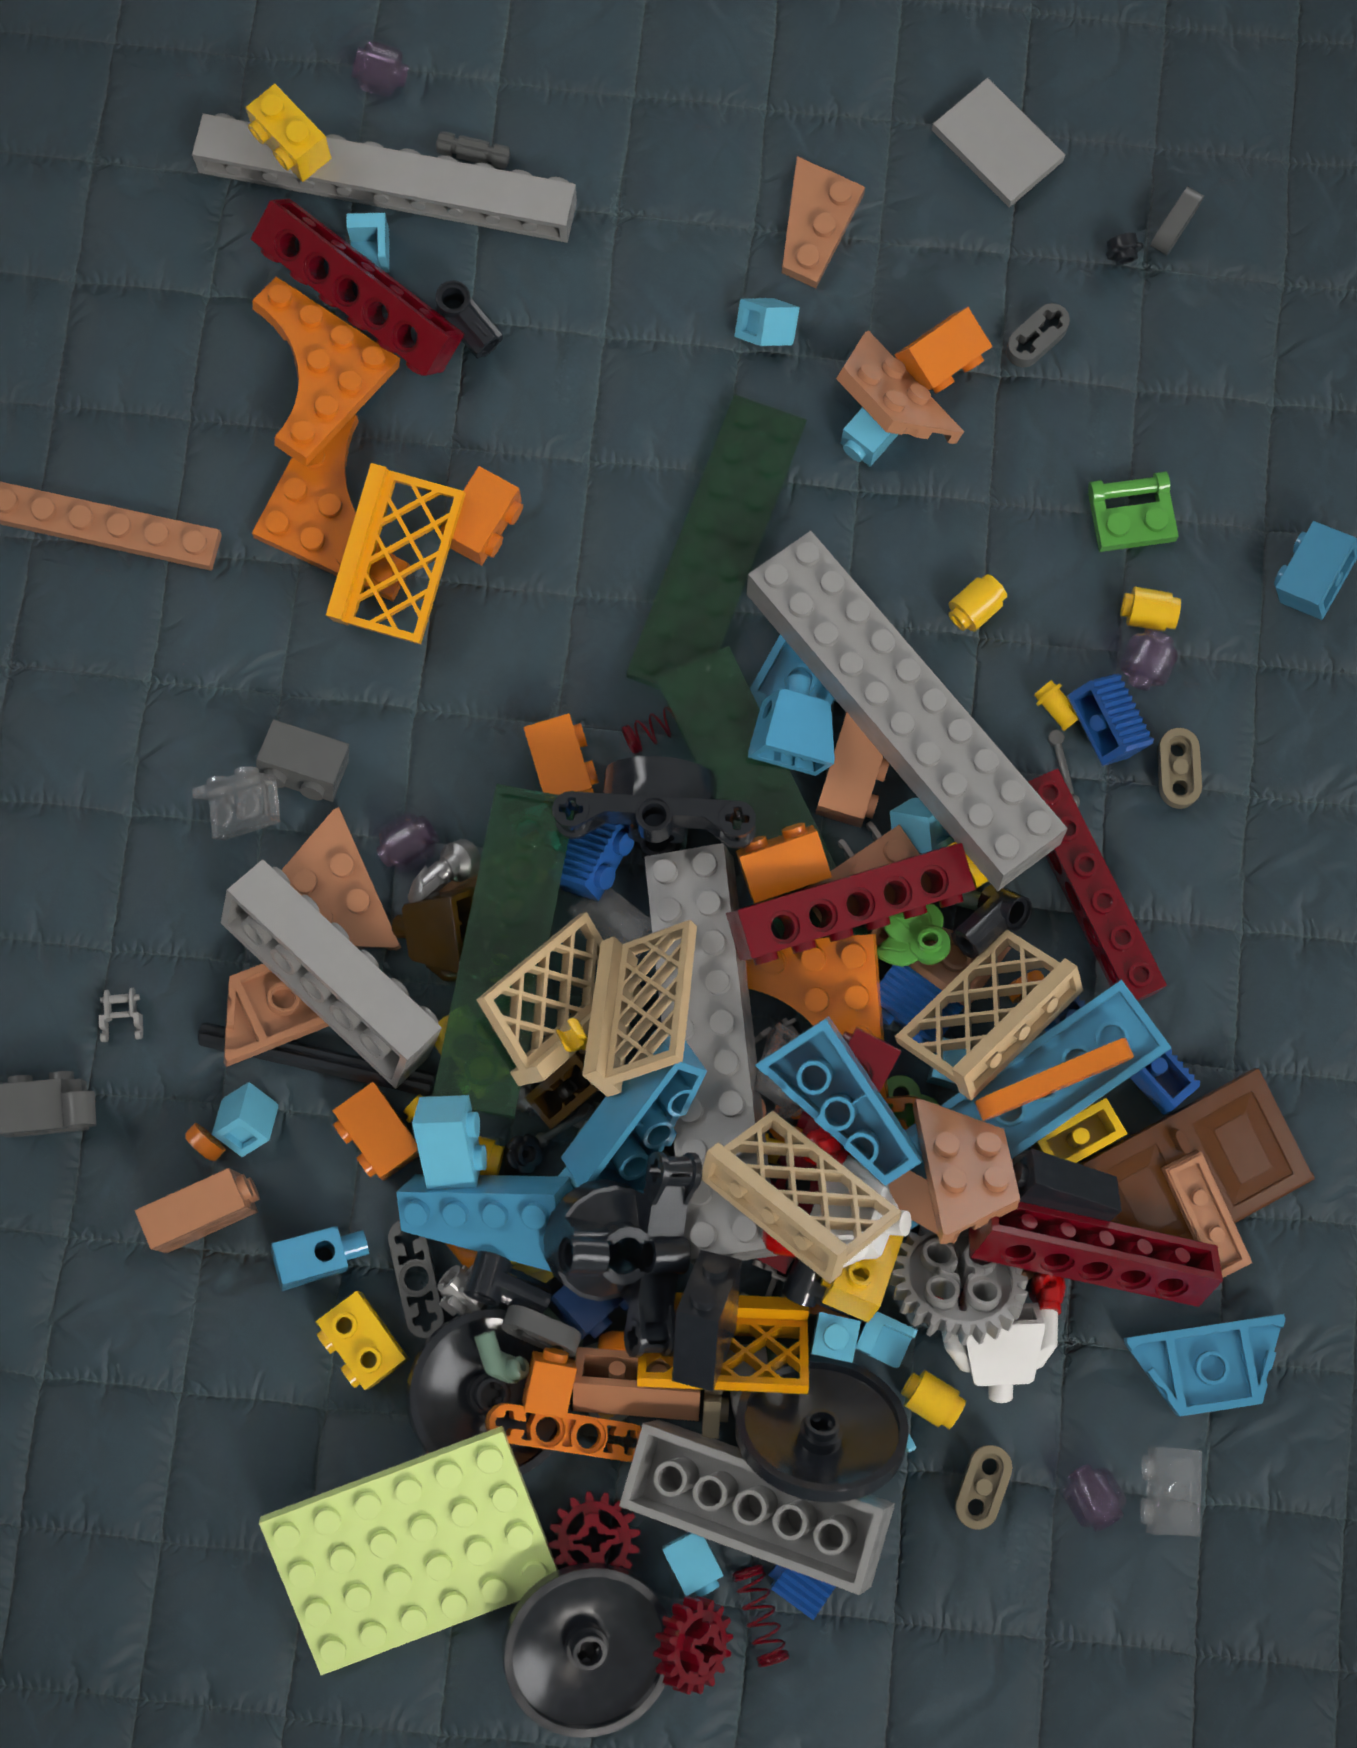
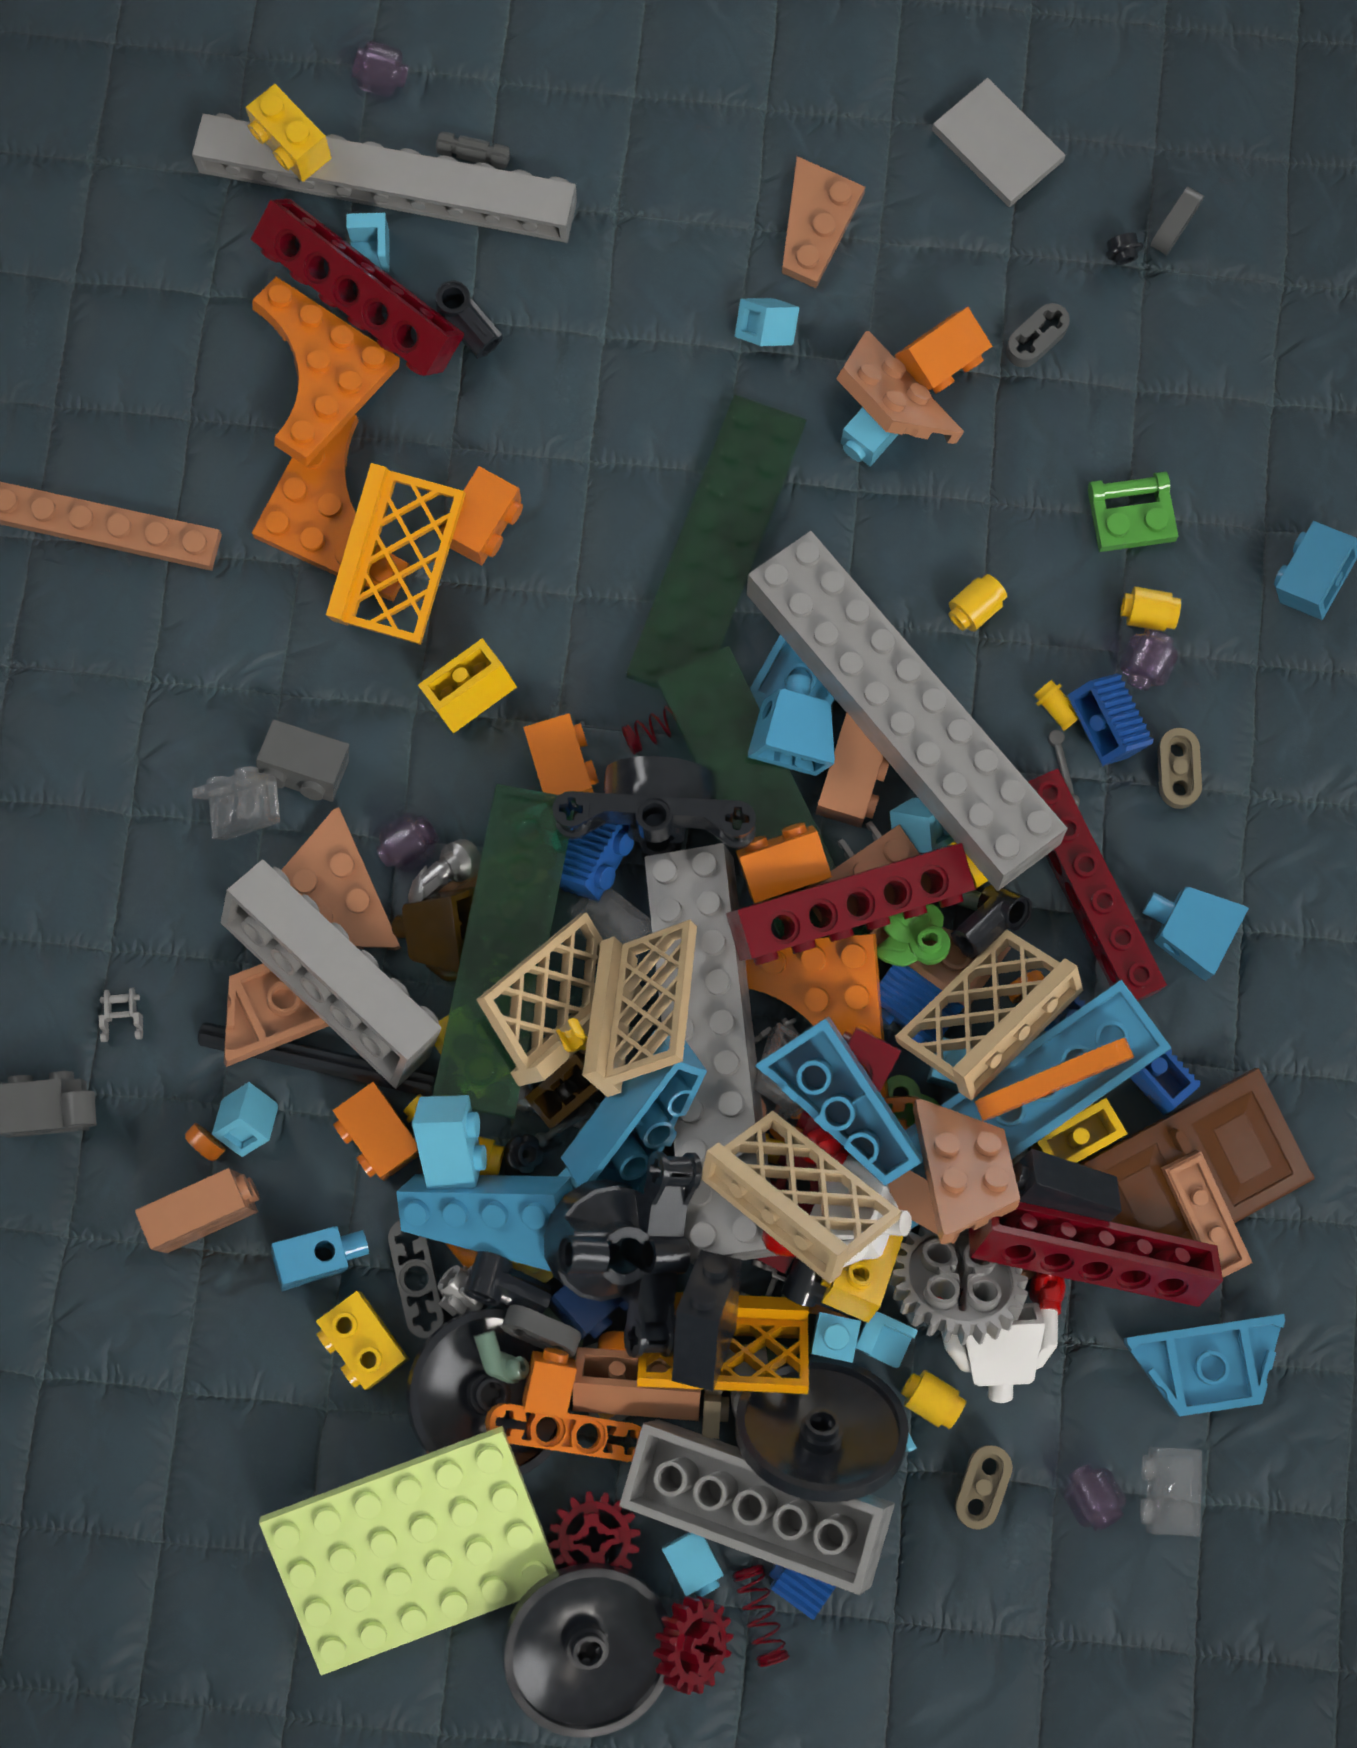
(467, 685): none -> yellow brick
(1195, 928): none -> dark azure torso

